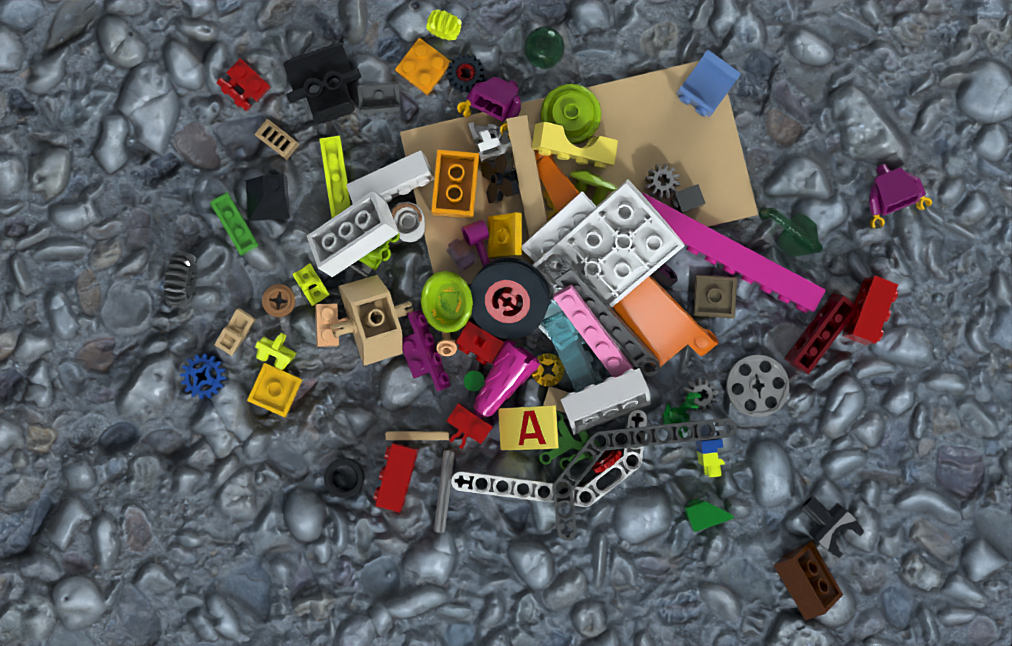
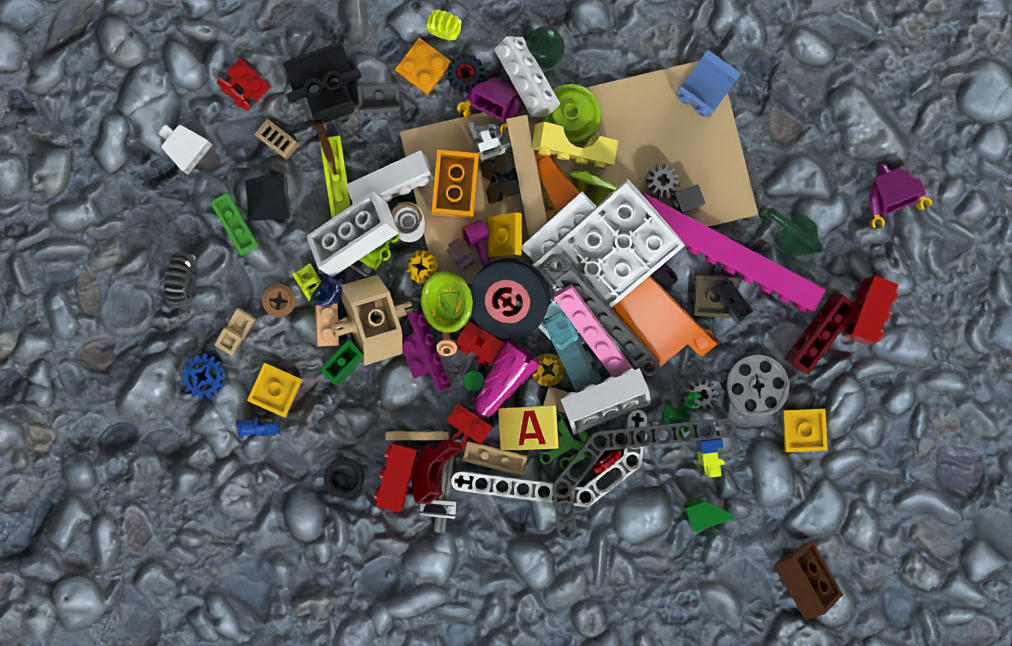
(184, 146): none -> white torso
(254, 427): none -> blue connector
(275, 348): neon yellow hips -> none
(326, 145): none -> reddish brown piece
(327, 292): none -> clear blue hat
(342, 363): none -> green slope
(427, 260): none -> yellow gear
(428, 468): none -> dark red arch
(438, 508): none -> sticker
(494, 458): none -> tan tile
(527, 77): none -> white brick
(732, 300): none -> black hinge
(804, 430): none -> yellow plate
(829, 523): black connector -> none

